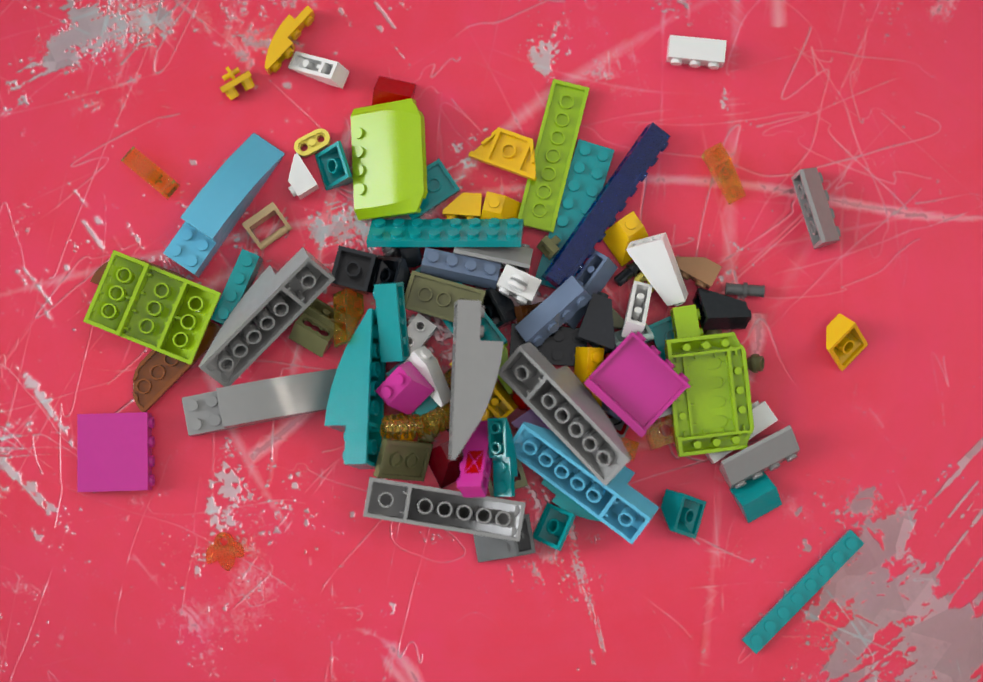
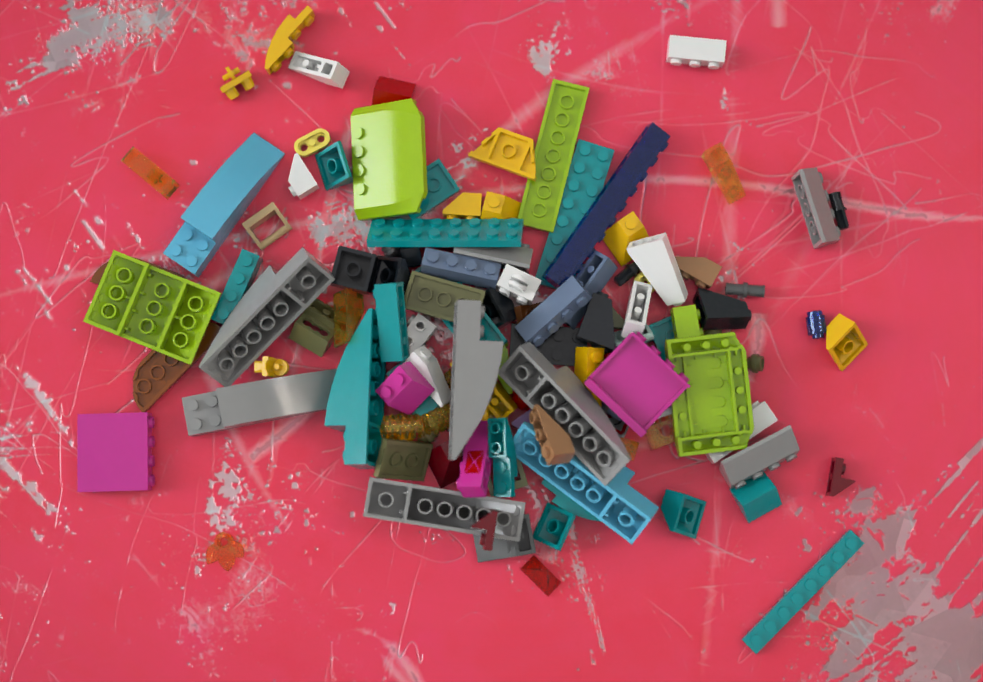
(271, 367): none -> yellow hips
(487, 523): none -> dark red slope
(540, 575): none -> clear red slope
(549, 246): olive tile -> none
(554, 441): none -> medium nougat slope
(816, 324): none -> clear blue brick
(835, 482): none -> dark red slope
(839, 210): none -> black axle

